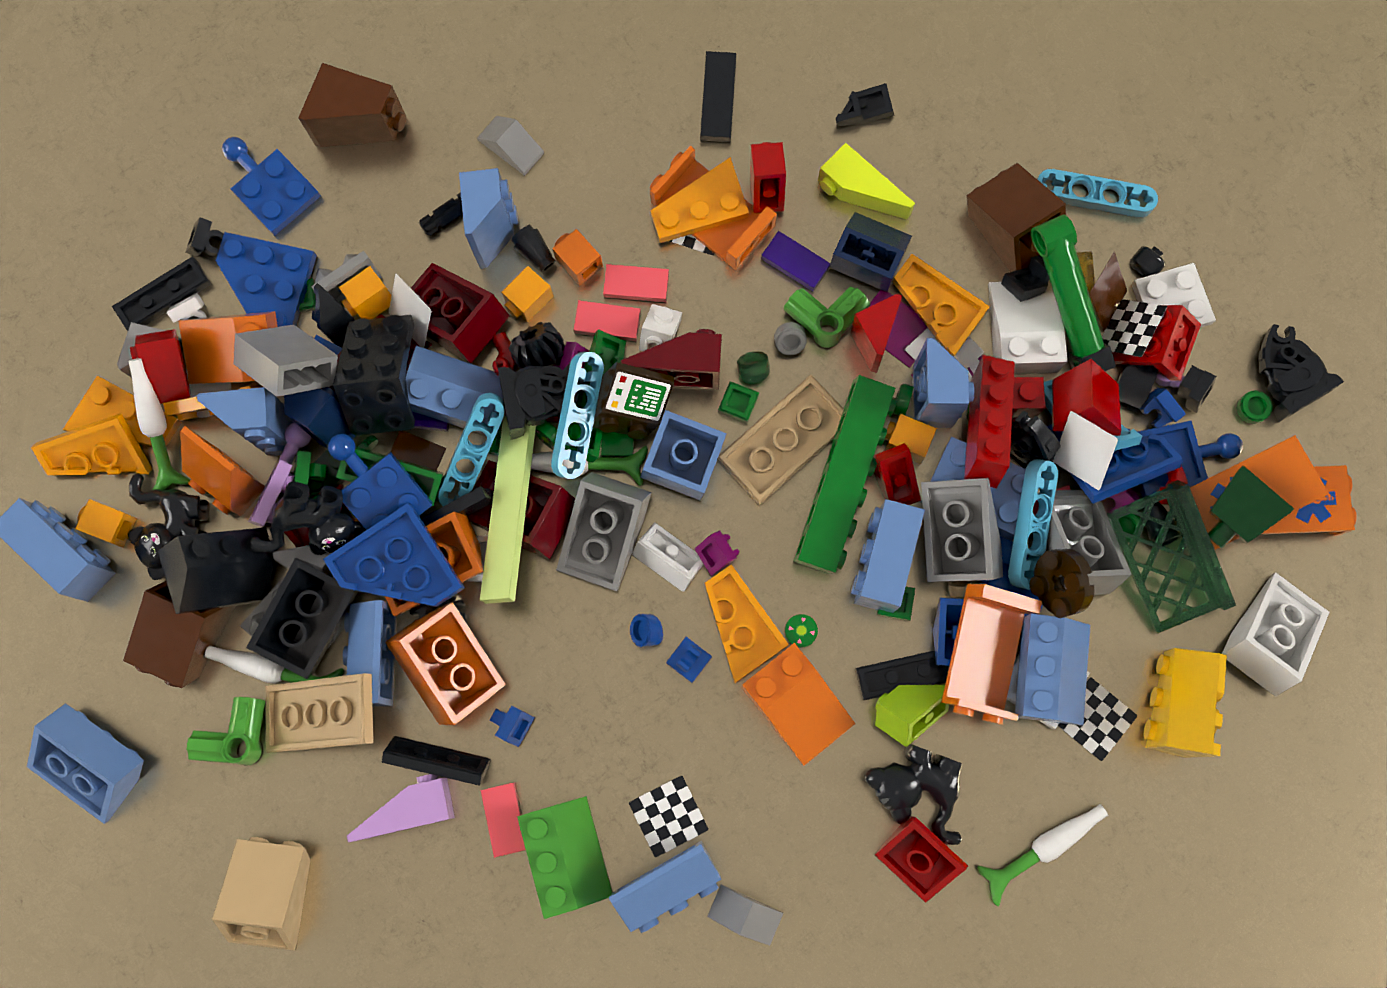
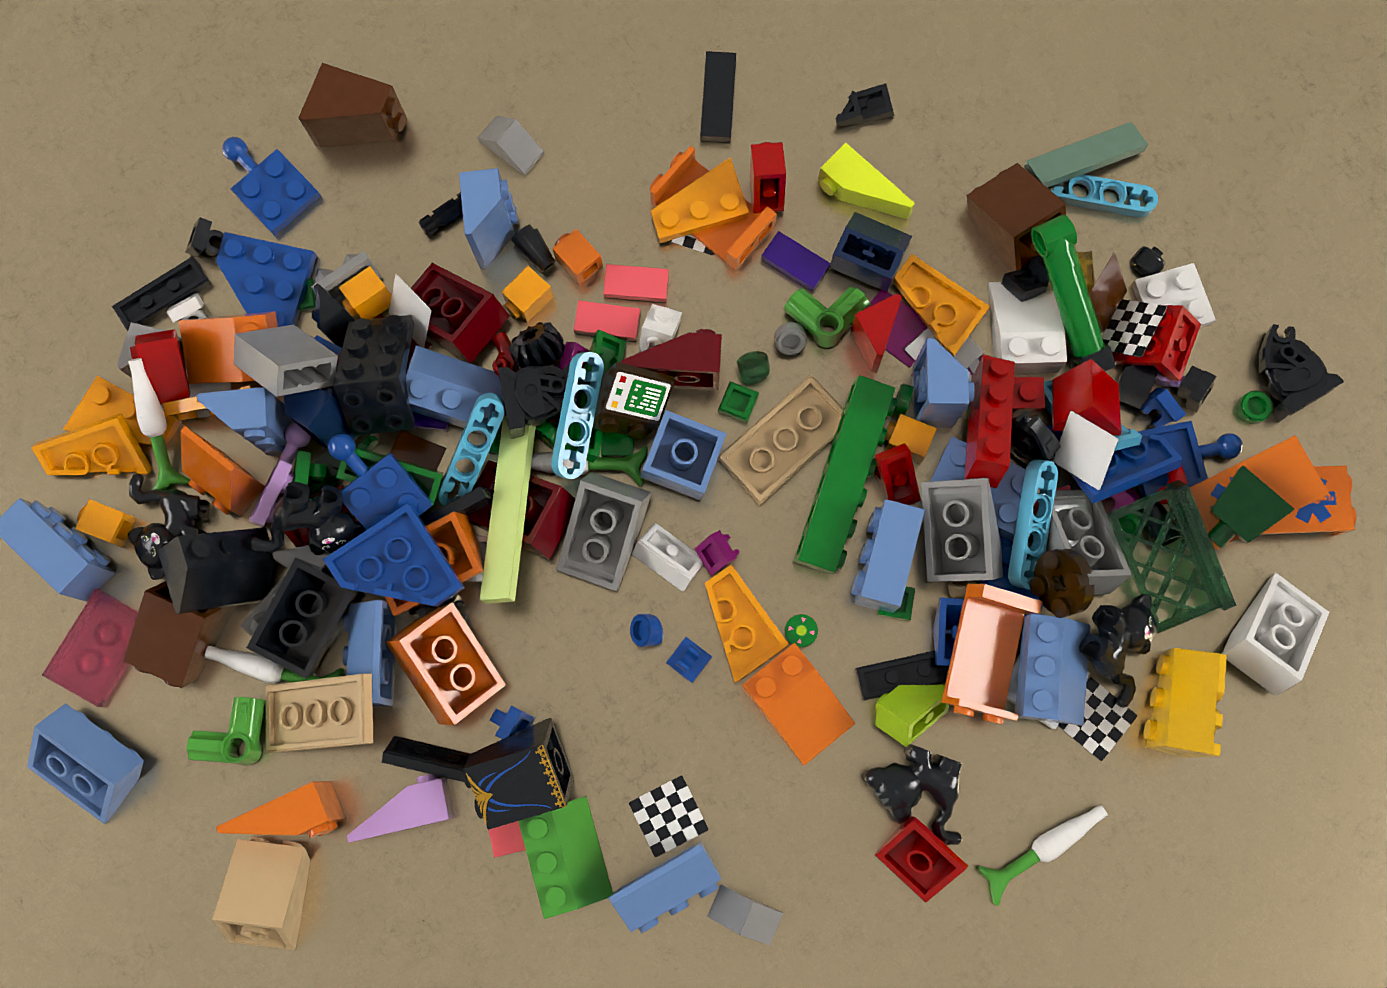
(94, 649): none -> clear pink tile
(307, 810): none -> orange slope
(519, 776): none -> black slope
(1087, 155): none -> sand green tile
(1120, 631): none -> black animal

